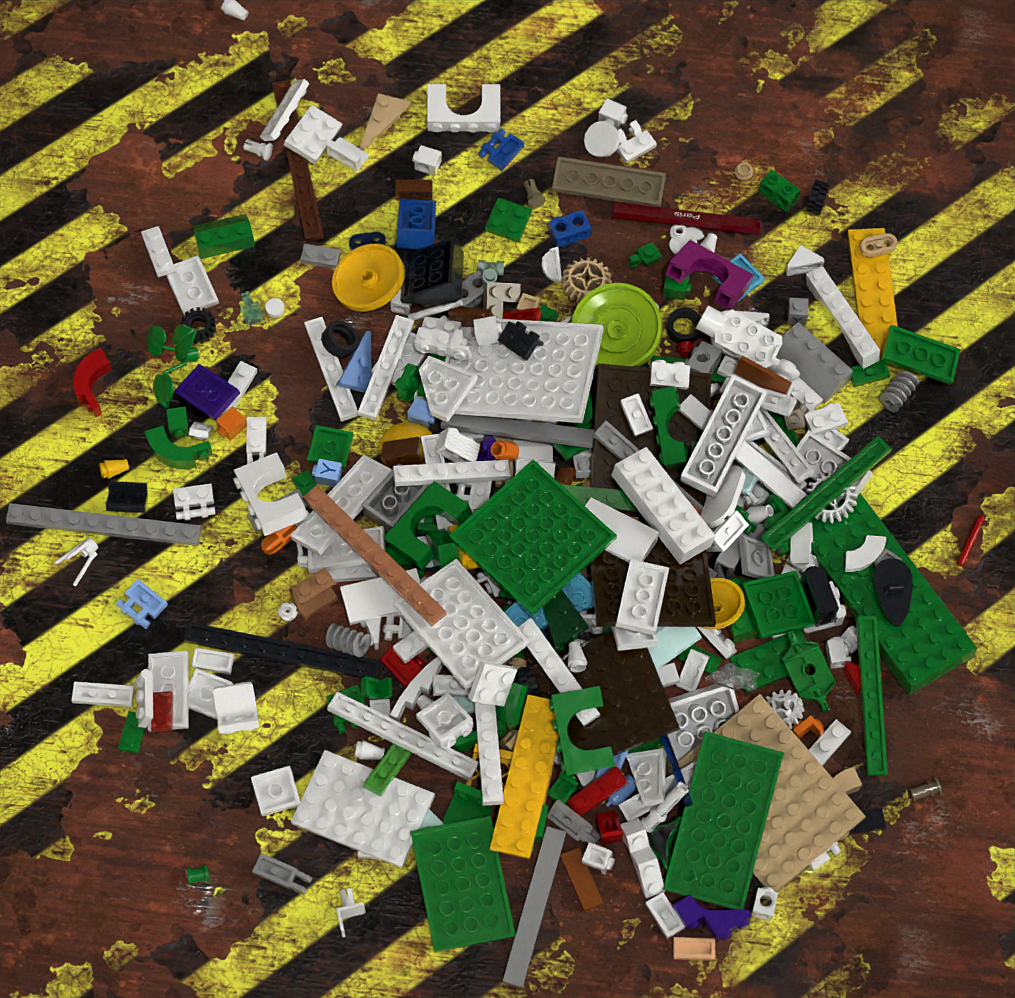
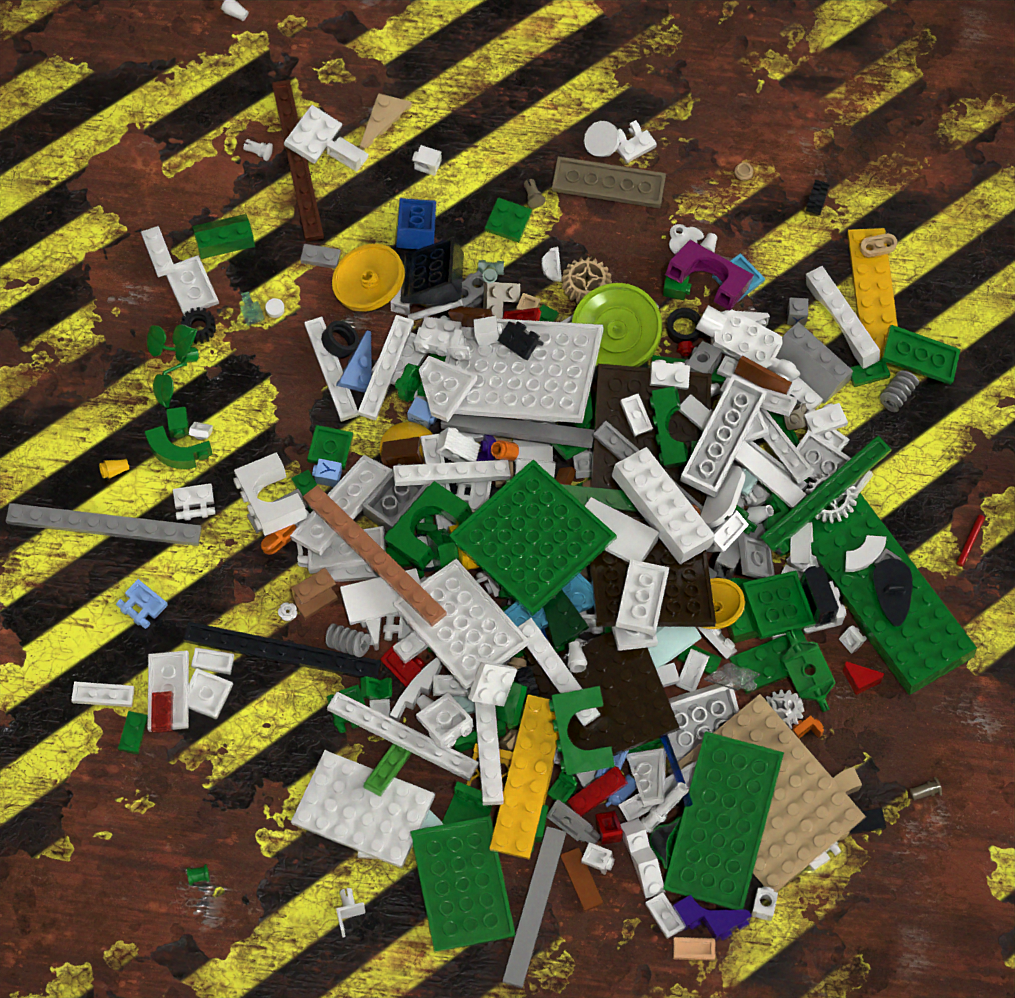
(85, 548): white plant -> none
(86, 374): red arch -> none
(127, 497): black bracket -> none
(144, 696): white plate -> none
(207, 392): dark purple plate -> none
(231, 423): orange brick -> none
(236, 707): white bracket -> none
(241, 380): white plate -> none
(256, 437): white hinge -> none
(275, 791): white plate -> none
(280, 873): light grey hinge -> none
(284, 110): white plate -> none
(366, 238): clear blue plate -> none
(368, 751): white cone -> none
(413, 189): reddish brown panel -> none
(443, 119): white arch -> none
(505, 152): blue plate -> none
(571, 232): blue brick -> none
(613, 113): white brick -> none
(647, 255): green plate -> none
(686, 218): dark red tile -> none
(779, 190): green brick -> none
(803, 262): white slope -> none
(829, 742): white plate -> none
(836, 653): white brick -> none
(871, 696): green tile -> none

